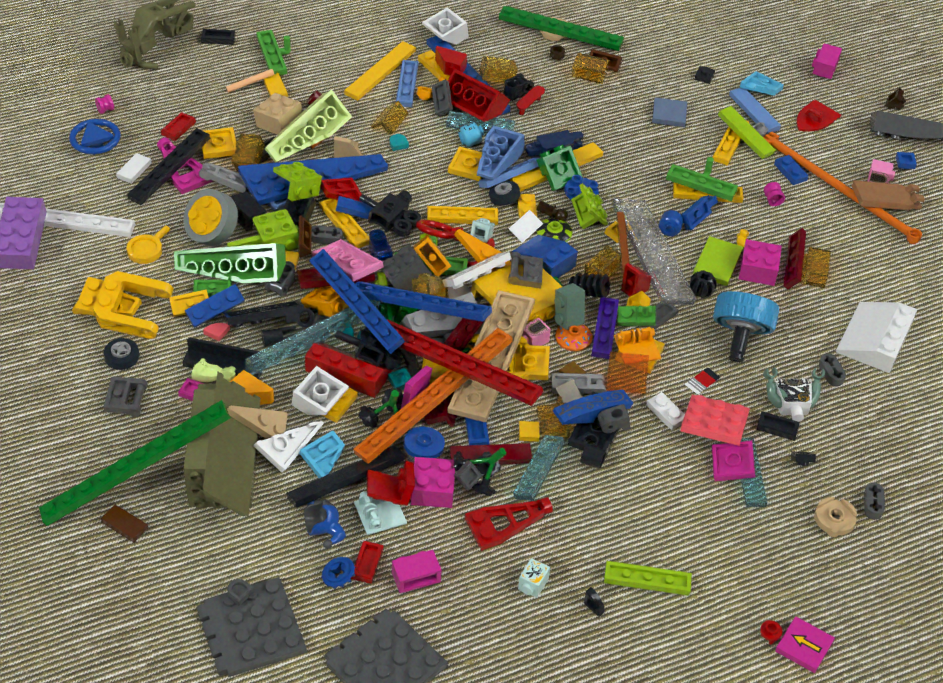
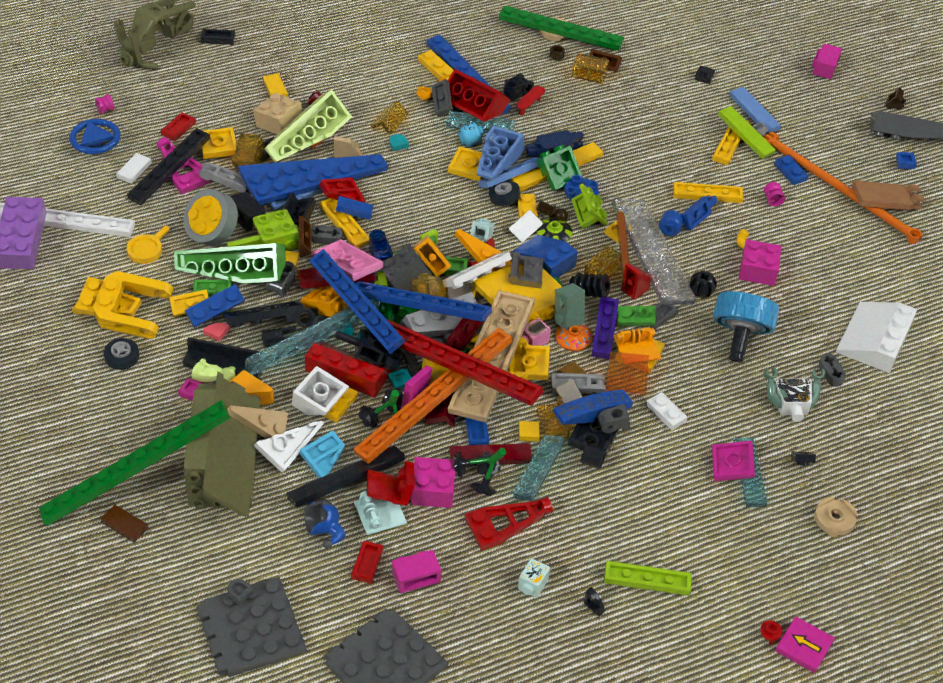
(119, 393): flat silver plate -> none
(250, 80): light nougat bar -> none
(271, 51): bright green plate -> none
(303, 181): lime bracket -> none
(333, 567): blue gear -> none
(379, 71): yellow tile -> none
(390, 212): black piece -> none
(407, 83): medium blue tile -> none
(423, 443): blue piece -> none
(446, 233): red piece -> none
(447, 26): white slope -> none
(450, 60): red slope -> none
(461, 215): yellow tile -> none
(468, 475): dark grey tile -> none
(497, 69): clear yellow brick -> none
(638, 299): yellow slope -> none
(669, 112): sand blue tile -> none
(702, 182): bright green plate -> none
(702, 380): sticker -> none
(715, 419): coral plate -> none
(719, 259): lime tile -> none
(762, 84): medium azure wing -> none
(778, 426): black tile -> none
(795, 258): dark red tile -> none
(816, 117): red shield -> none
(816, 267): clear yellow brick -> none
(878, 501): dark grey beam -> none
(881, 172): bright pink brick -> none

